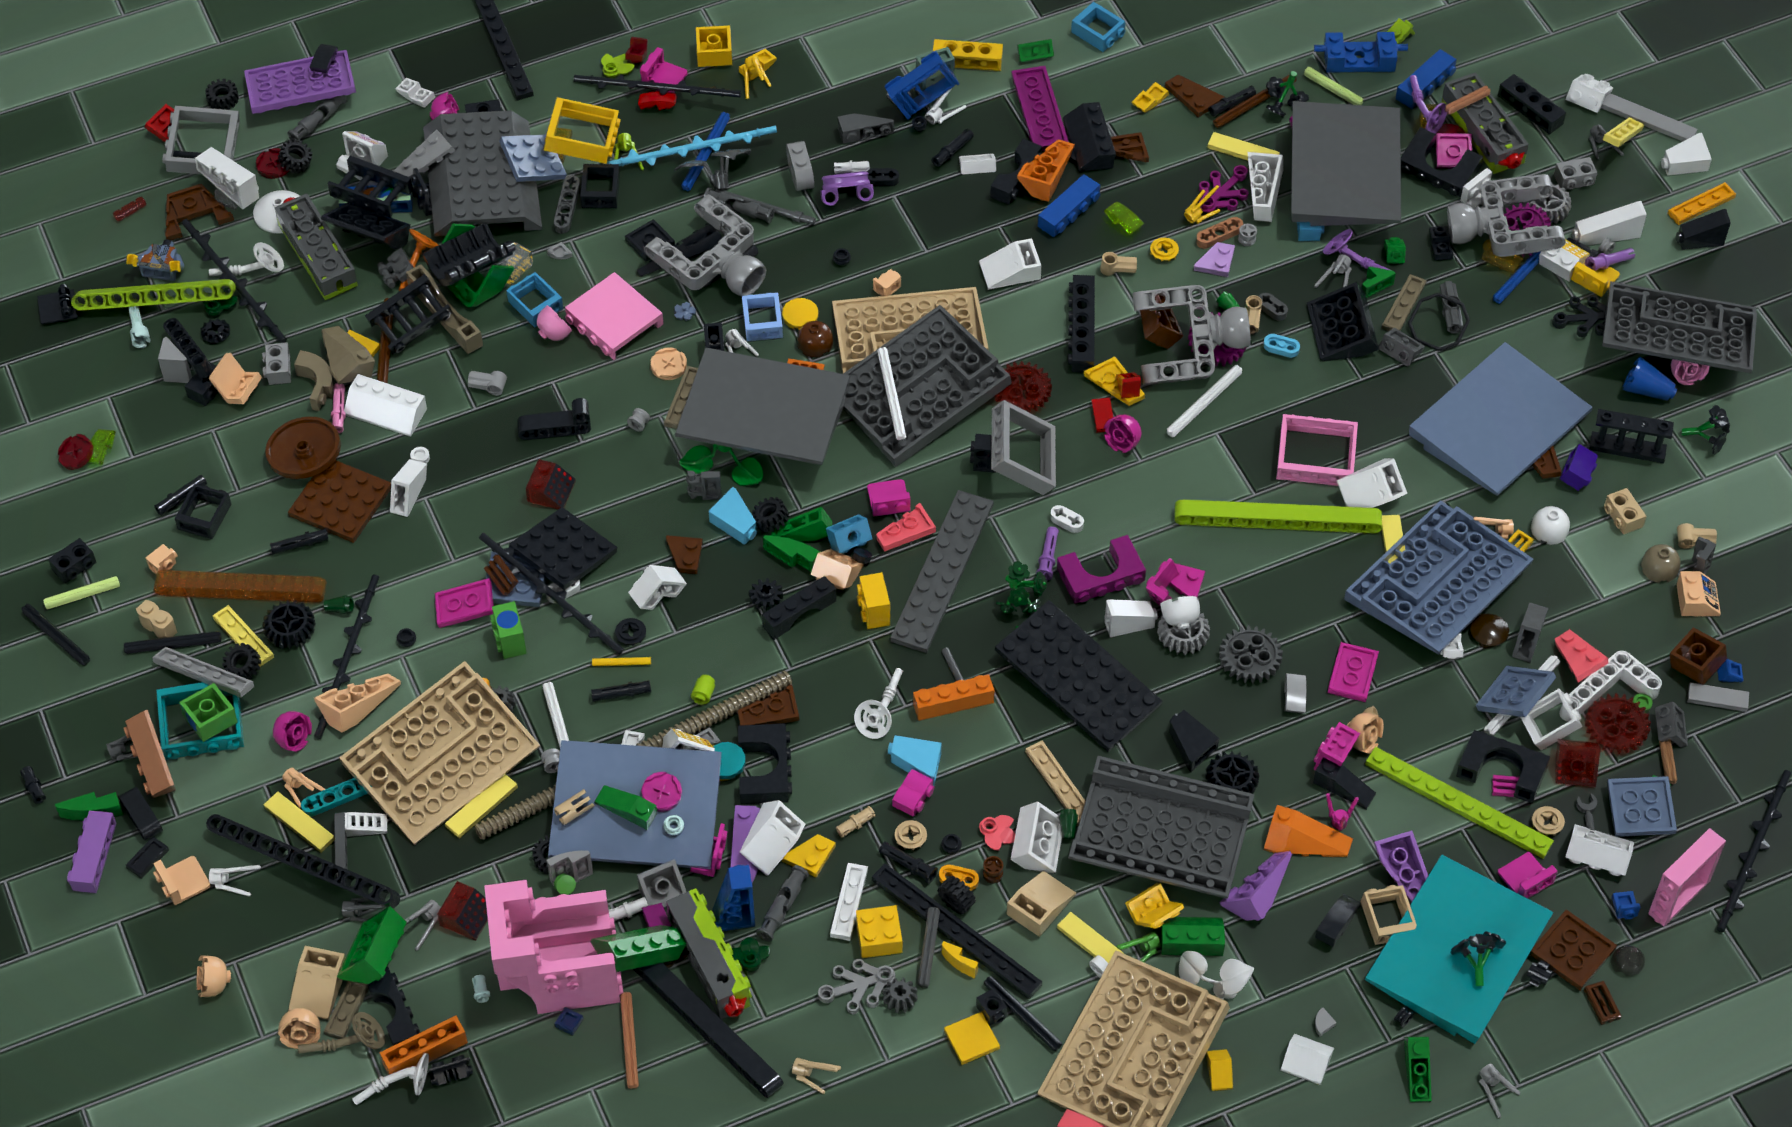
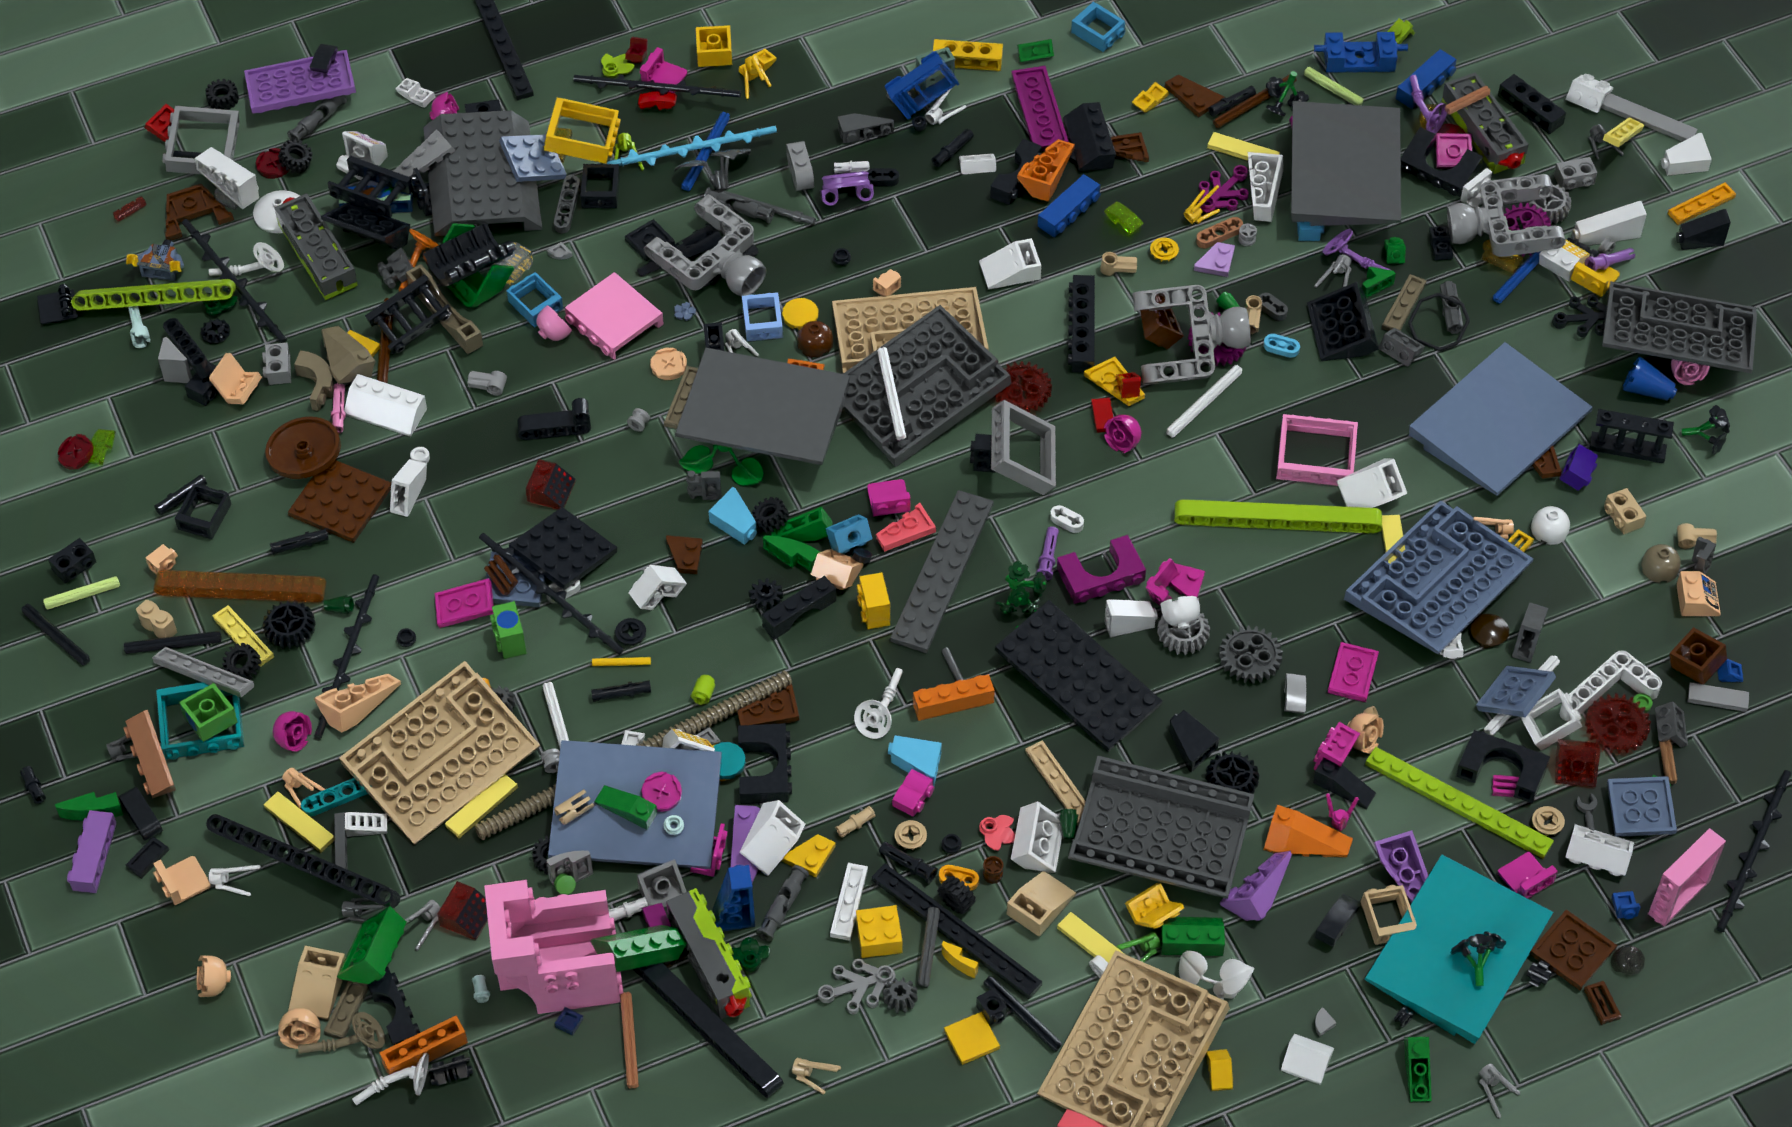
(1579, 655): coral wing -> none

